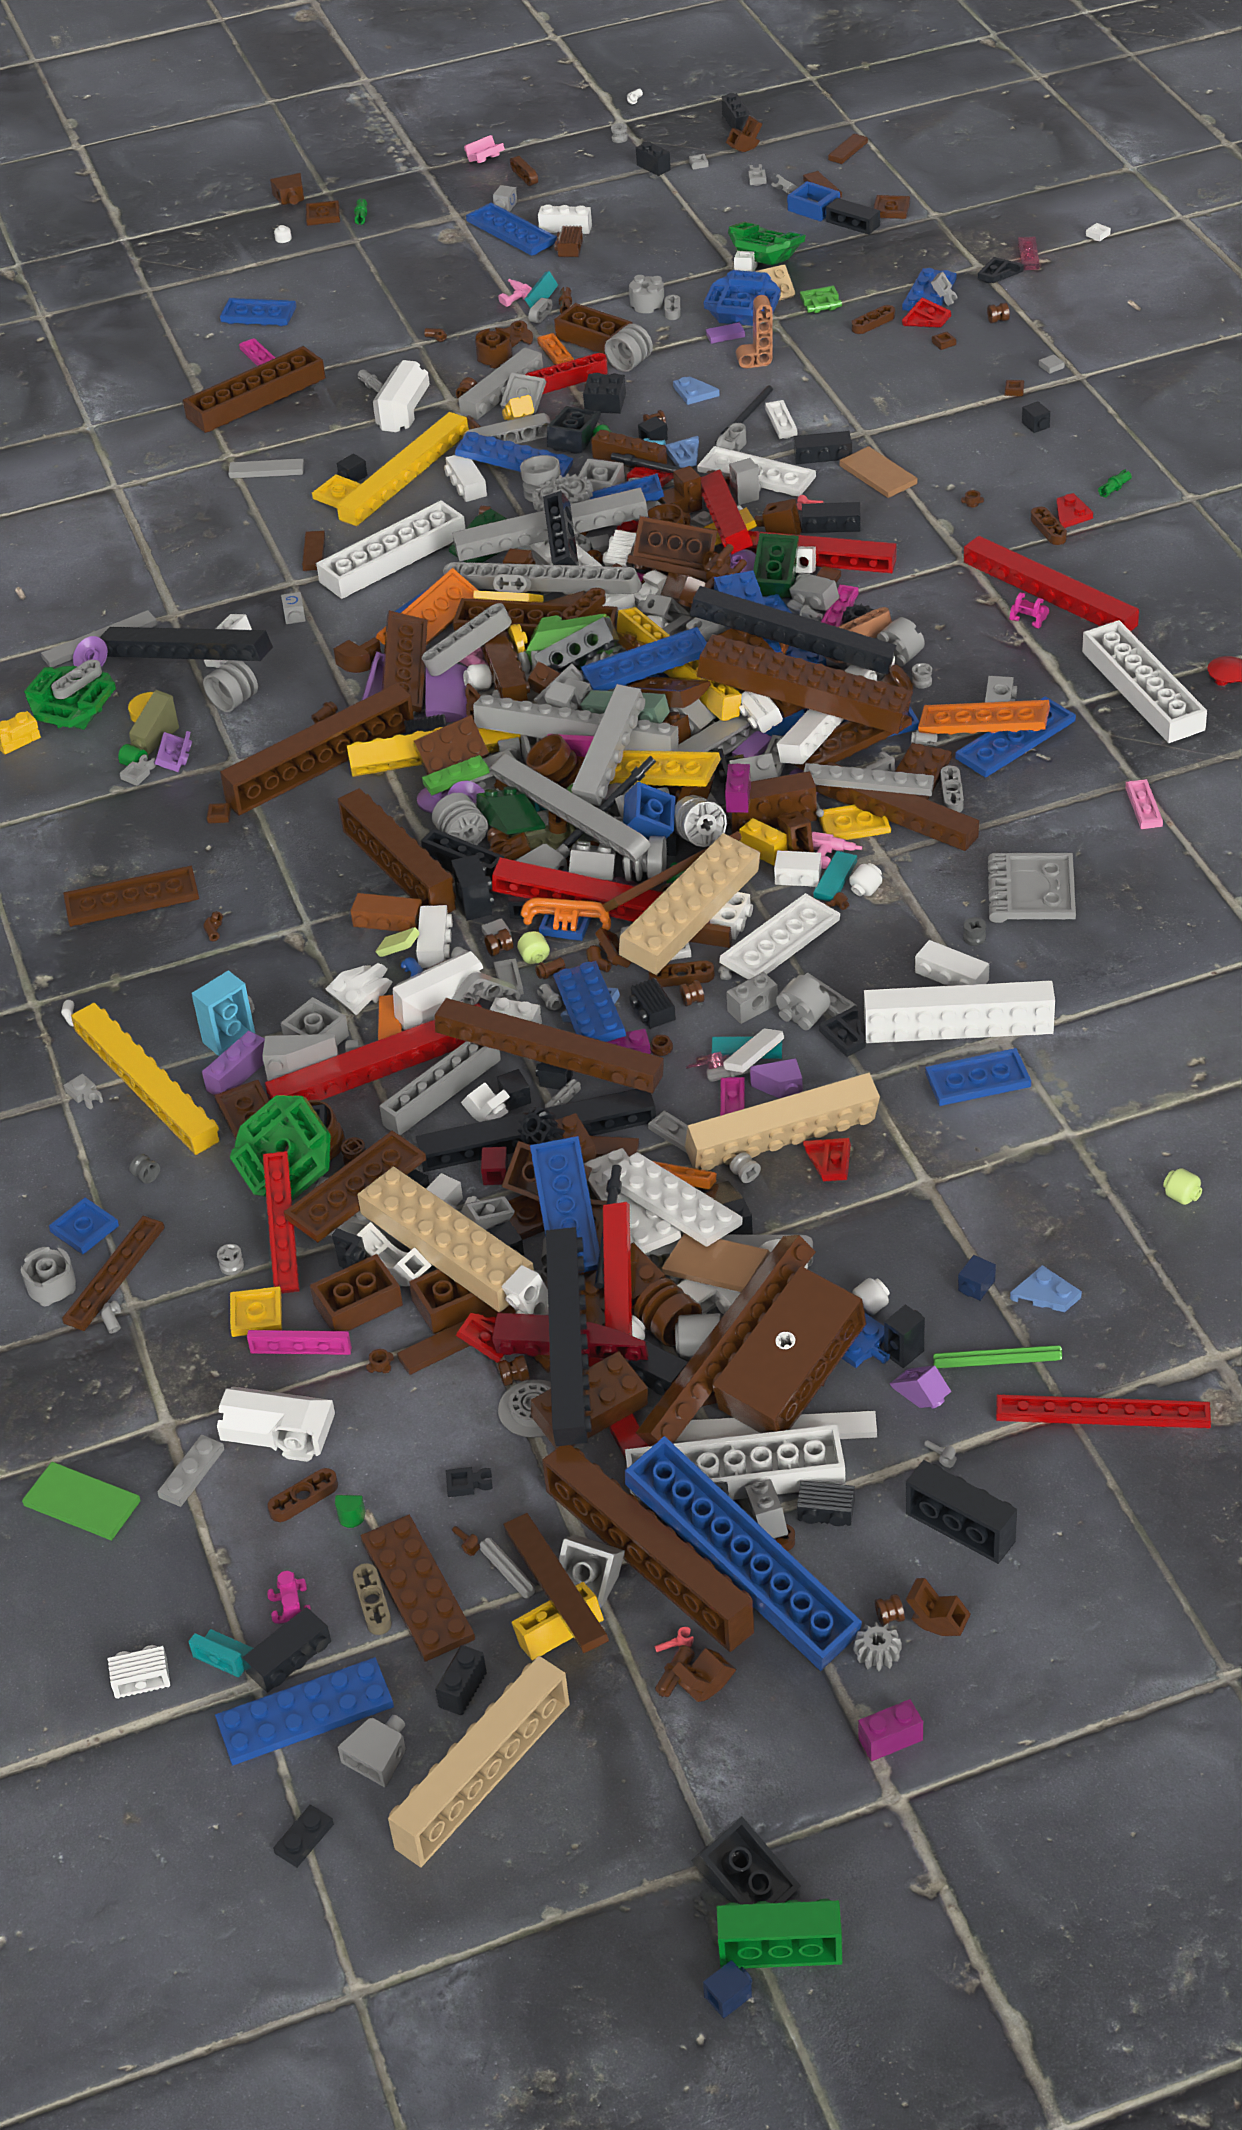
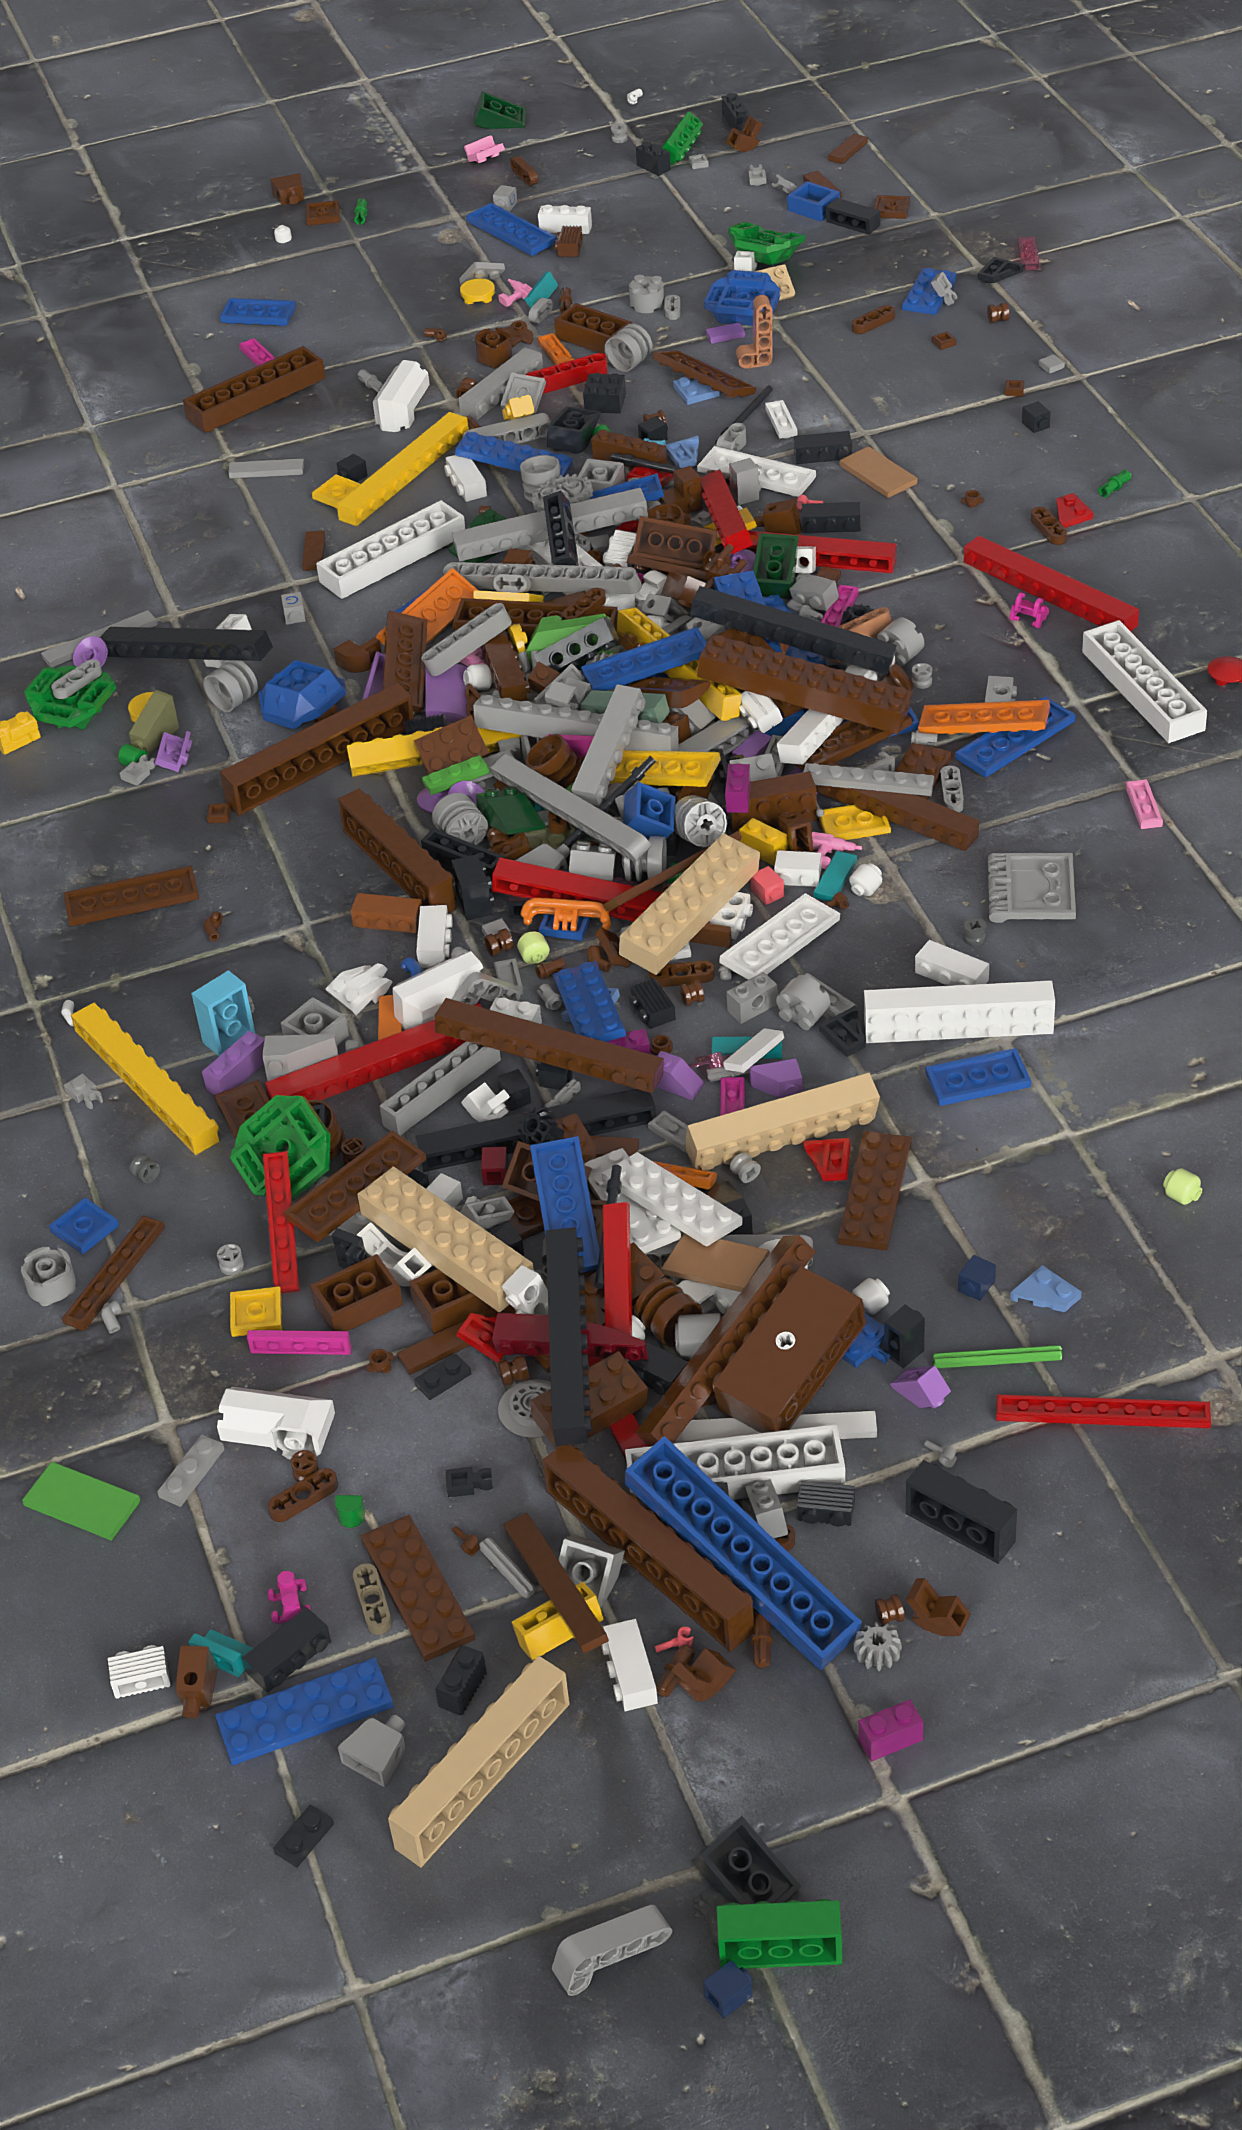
(195, 1679): none -> reddish brown torso
(300, 694): none -> blue piece
(302, 1460): none -> reddish brown wheel
(397, 942): yellowish green tile -> none
(442, 1376): none -> black plate
(477, 290): none -> yellow tile
(483, 270): none -> light grey wing
(498, 113): none -> dark green slope
(607, 1944): none -> light grey beam
(629, 1665): none -> white brick
(679, 1077): none -> medium lavender slope
(682, 137): none -> green brick
(704, 373): none -> reddish brown plate
(761, 1641): none -> reddish brown axle
(767, 885): none -> coral brick
(820, 299): bright green plate -> none
(875, 1190): none -> reddish brown plate
(926, 315): red wing -> none
(1098, 232): white plate -> none

